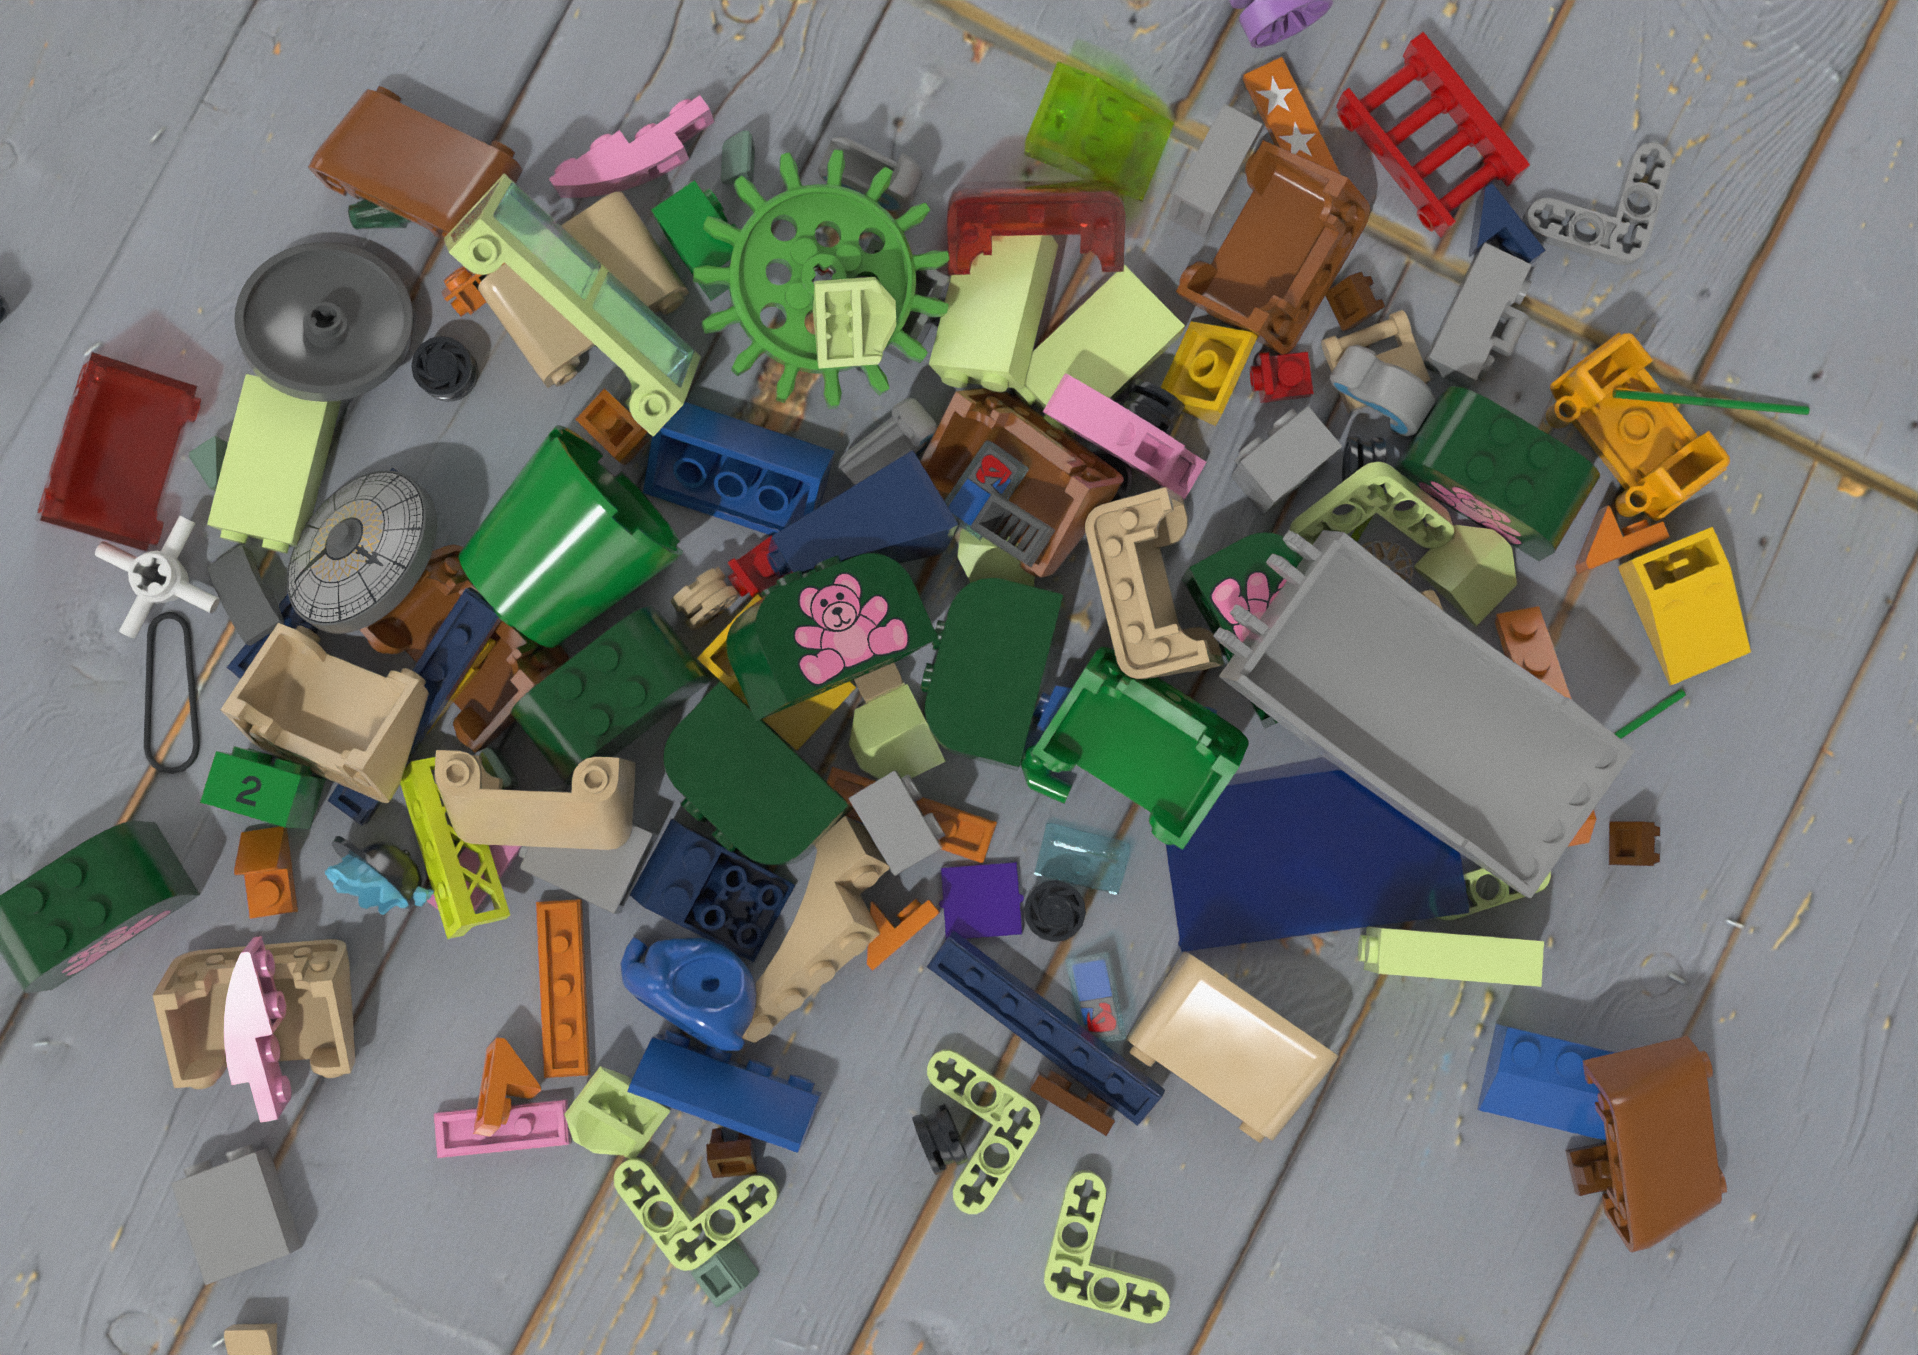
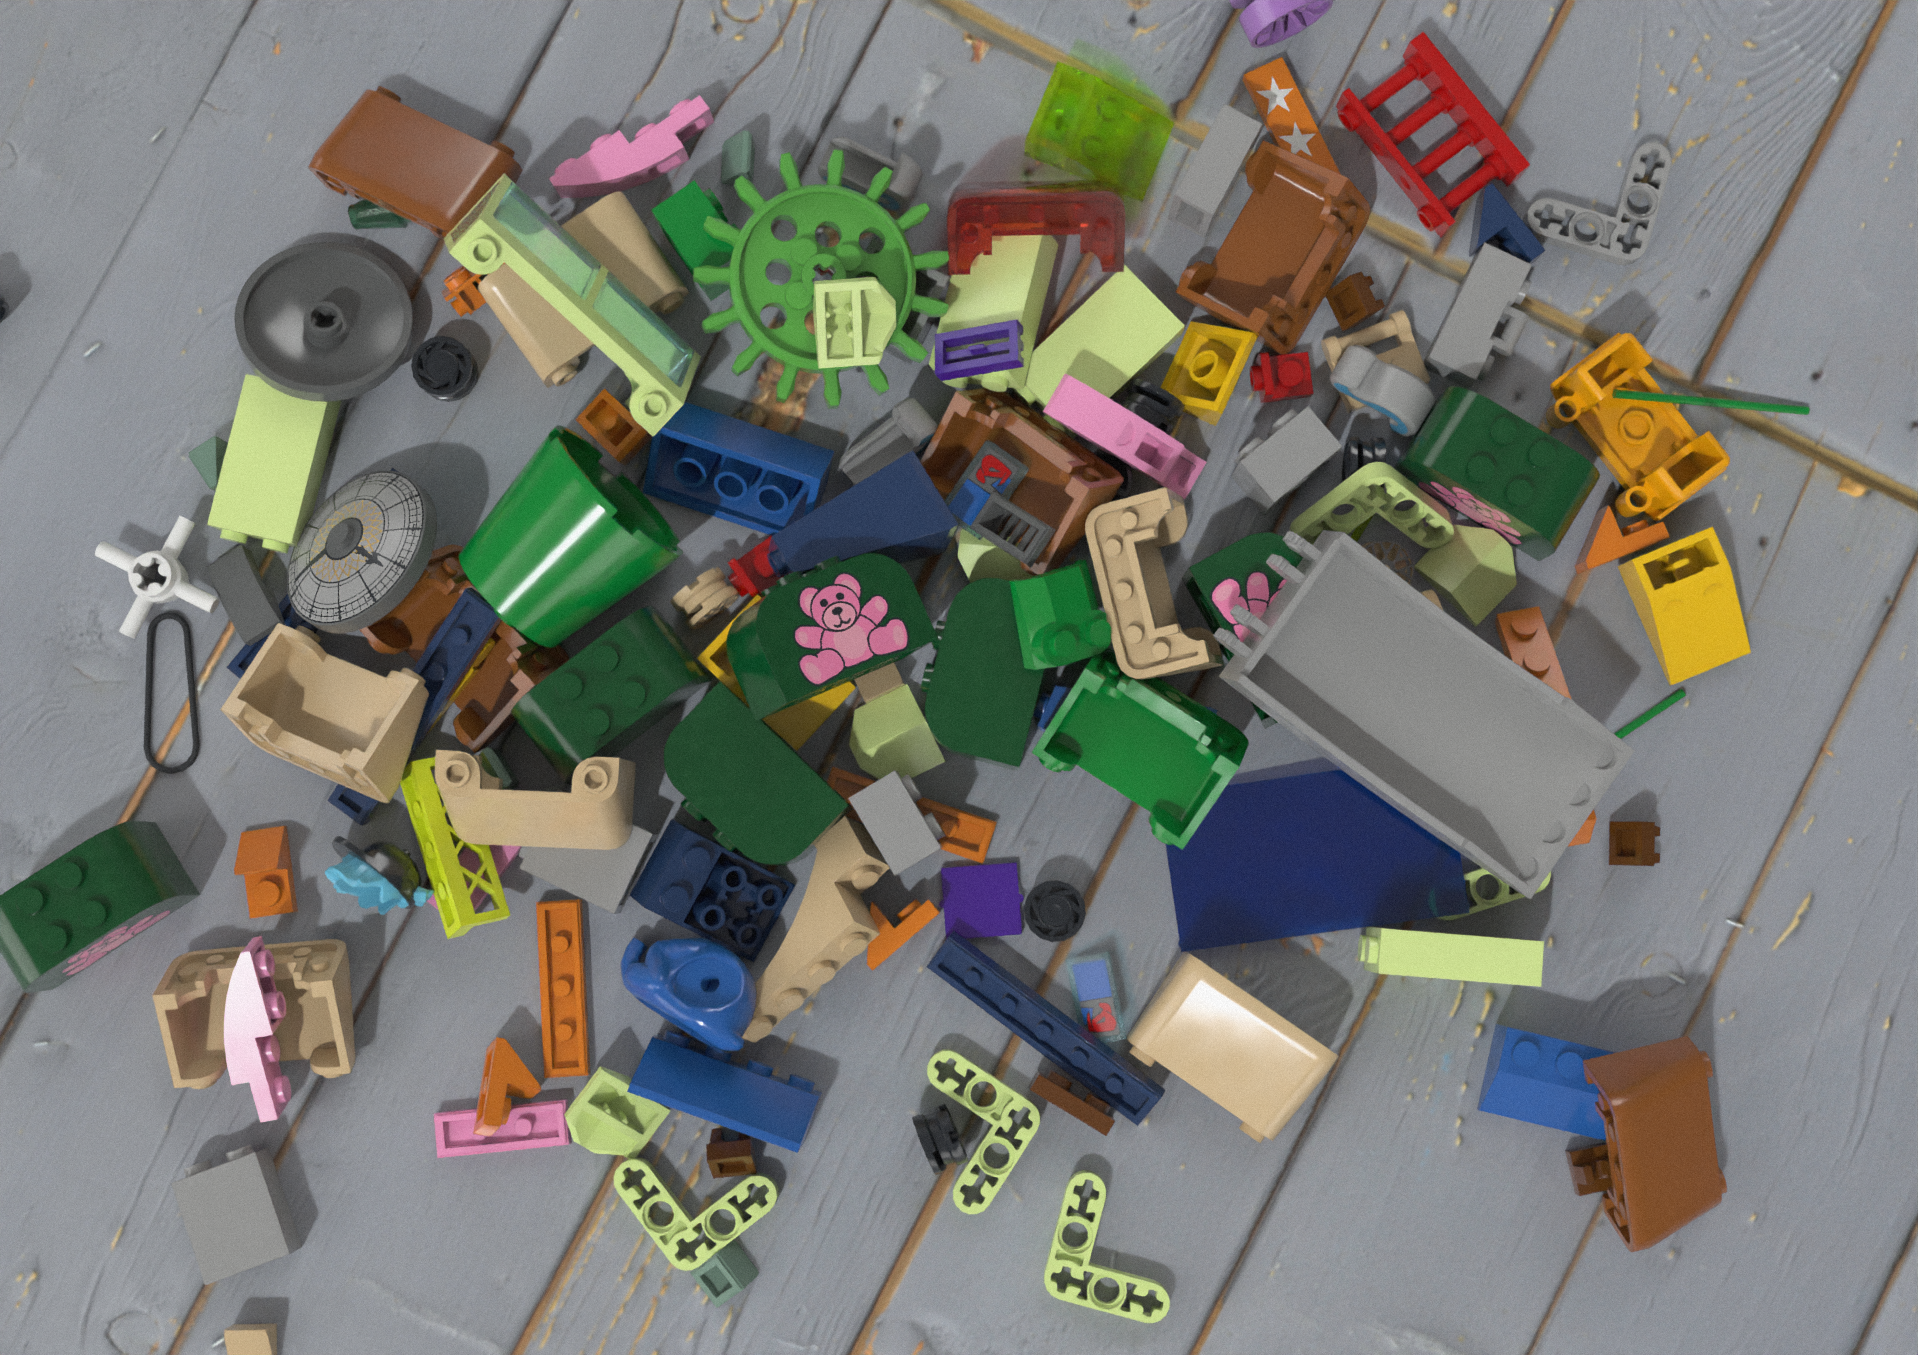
(116, 452): clear red windscreen -> none
(261, 790): green brick -> none
(979, 358): none -> dark purple tile
(1040, 778): green arm -> none
(1059, 617): none -> green slope
(1082, 858): clear light blue slope -> none

